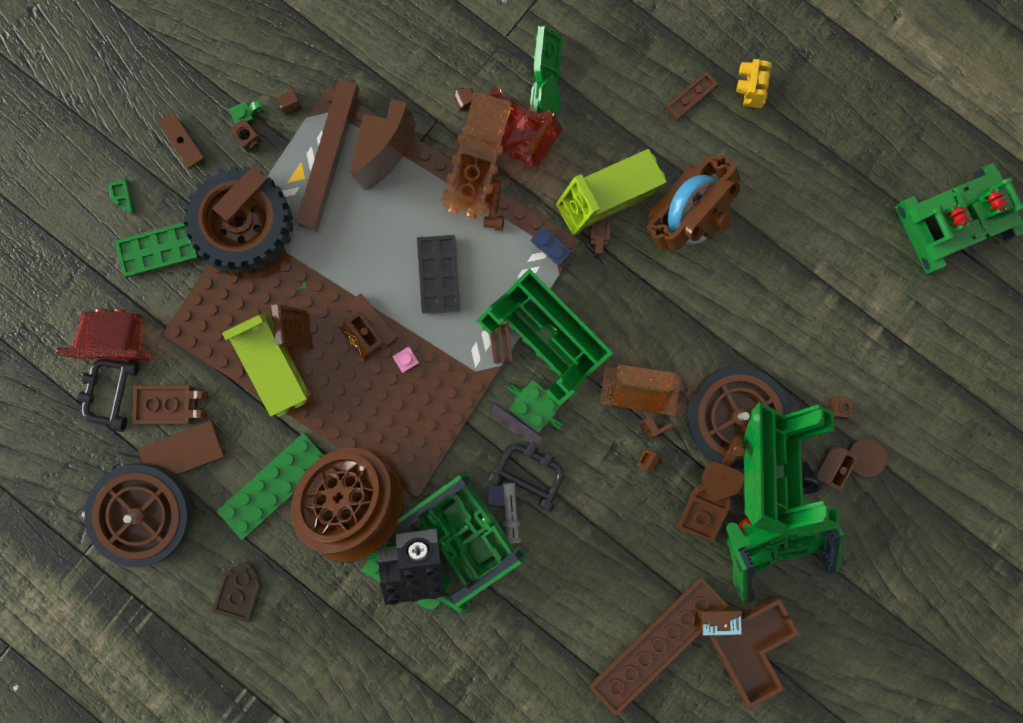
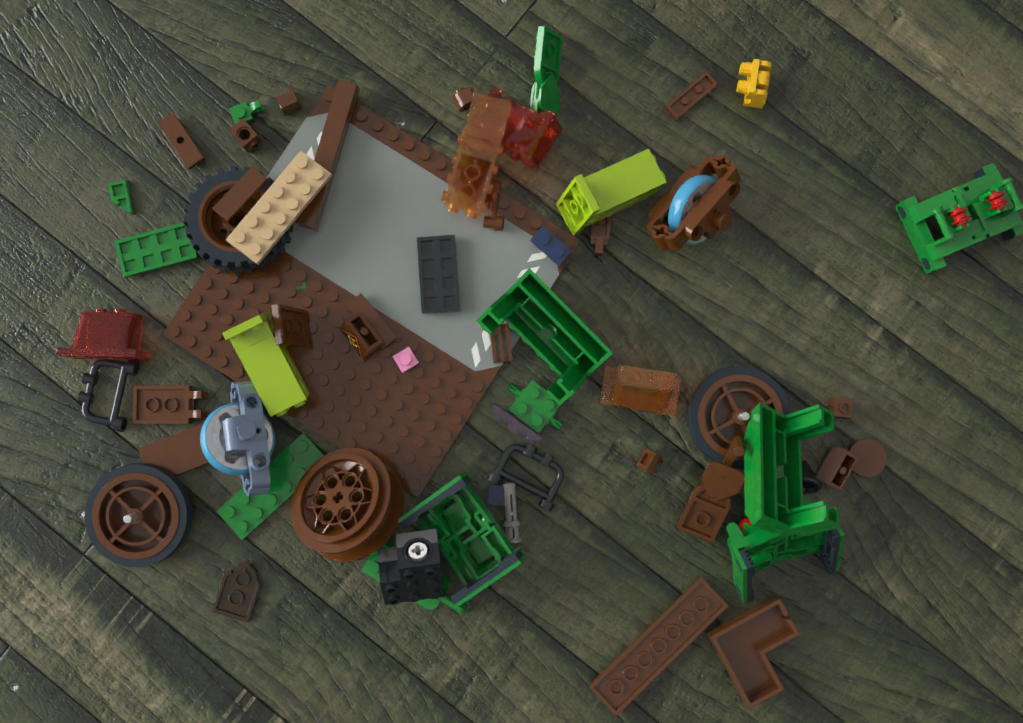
(240, 439): none -> sand blue piece
(279, 207): none -> tan plate
(382, 144): reddish brown slope -> none
(650, 427): reddish brown panel -> none
(720, 621): reddish brown panel -> none

